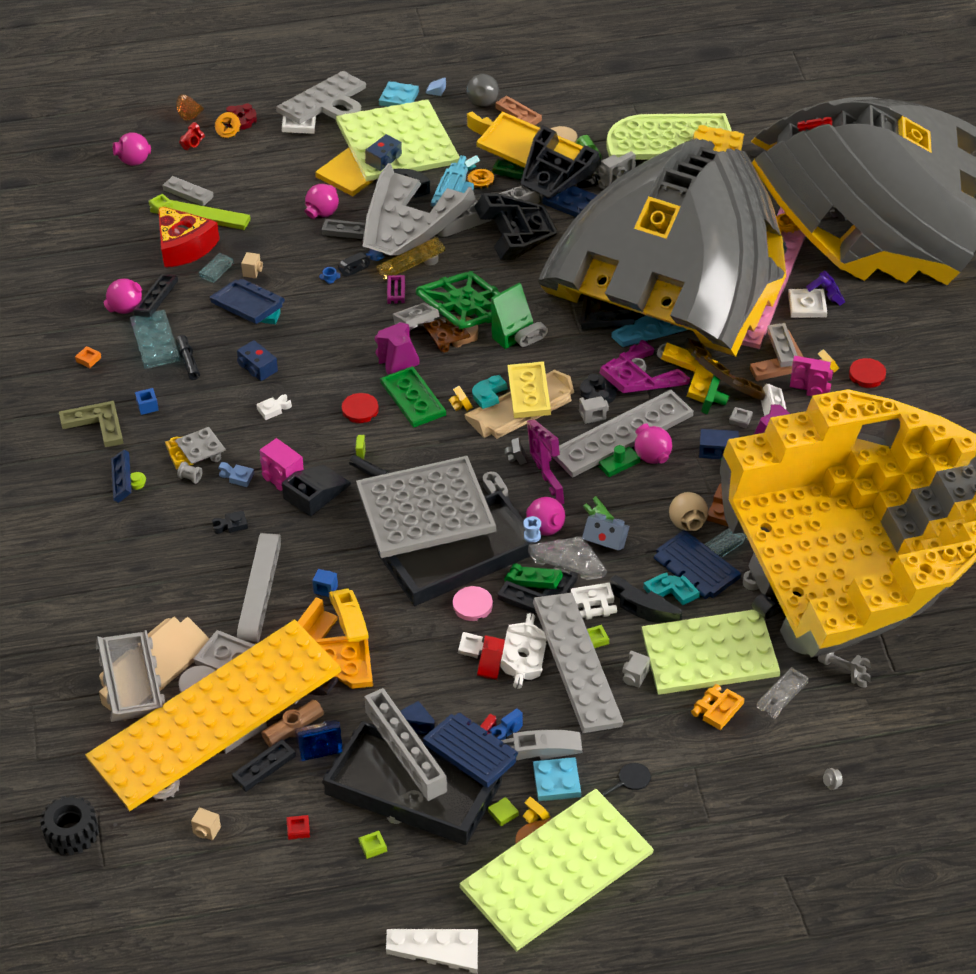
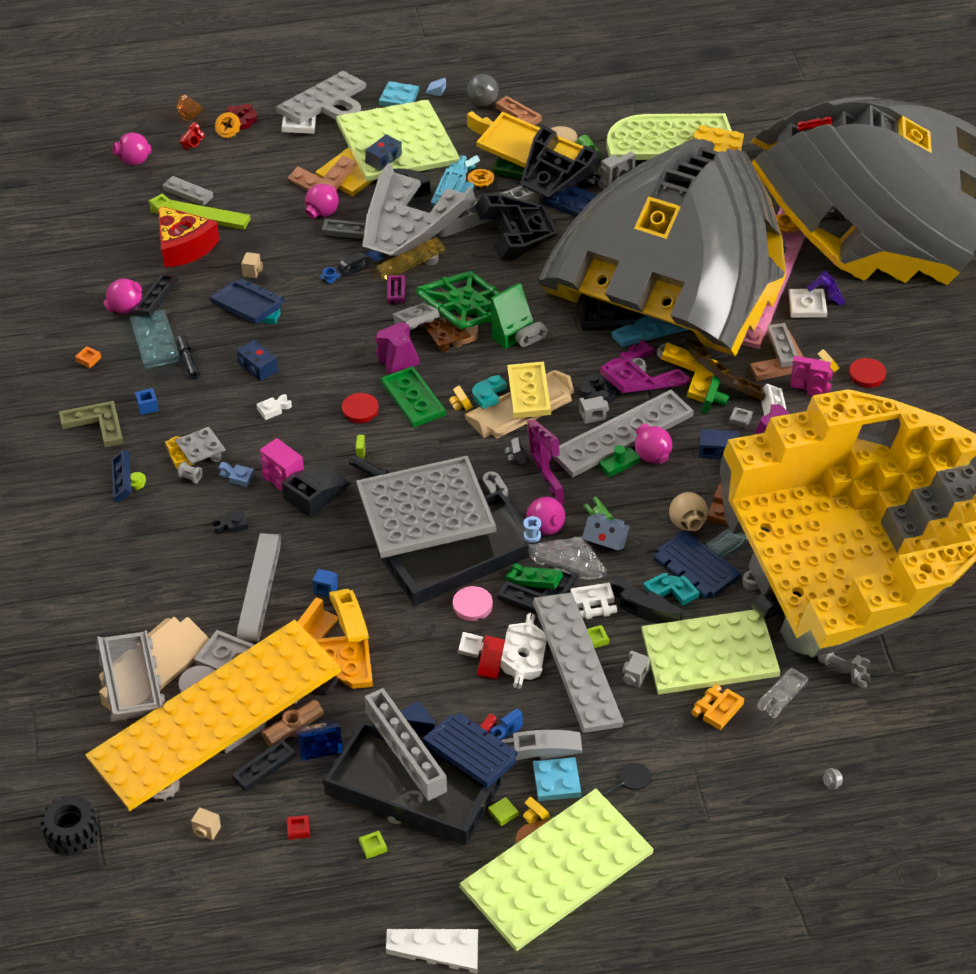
(216, 267): clear light blue tile -> none
(334, 177): none -> nougat plate

